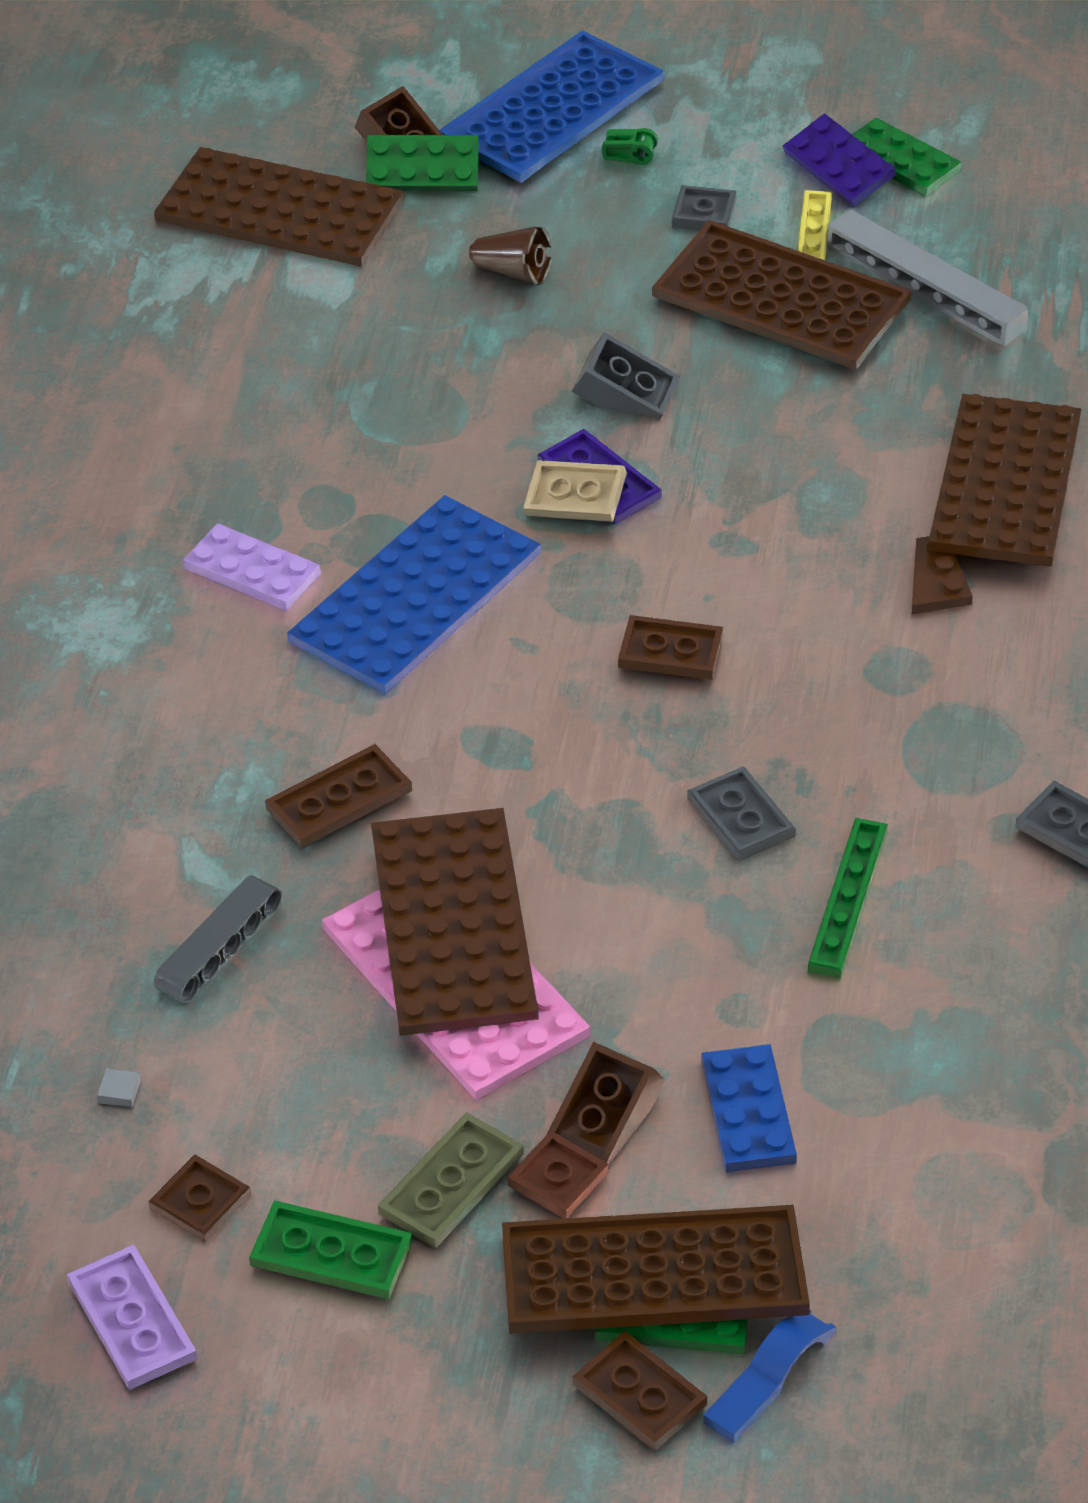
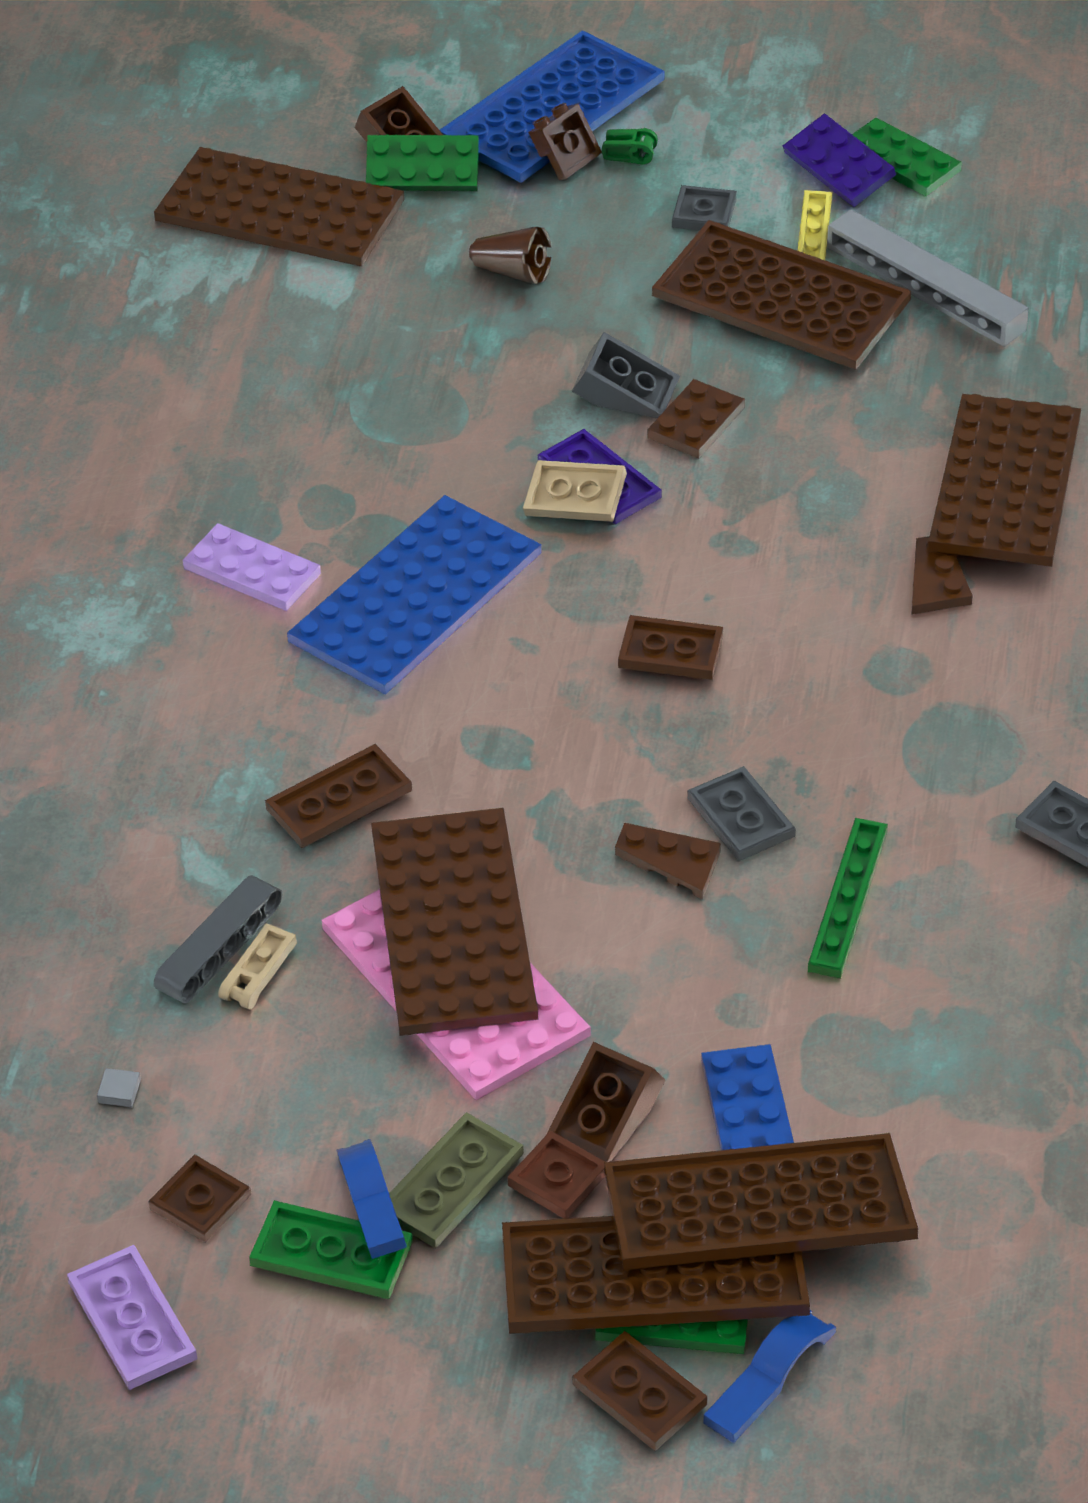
(257, 966): none -> tan plate
(371, 1199): none -> blue piece
(565, 139): none -> reddish brown plate
(676, 856): none -> reddish brown wing
(696, 418): none -> reddish brown plate
(759, 1201): none -> reddish brown plate

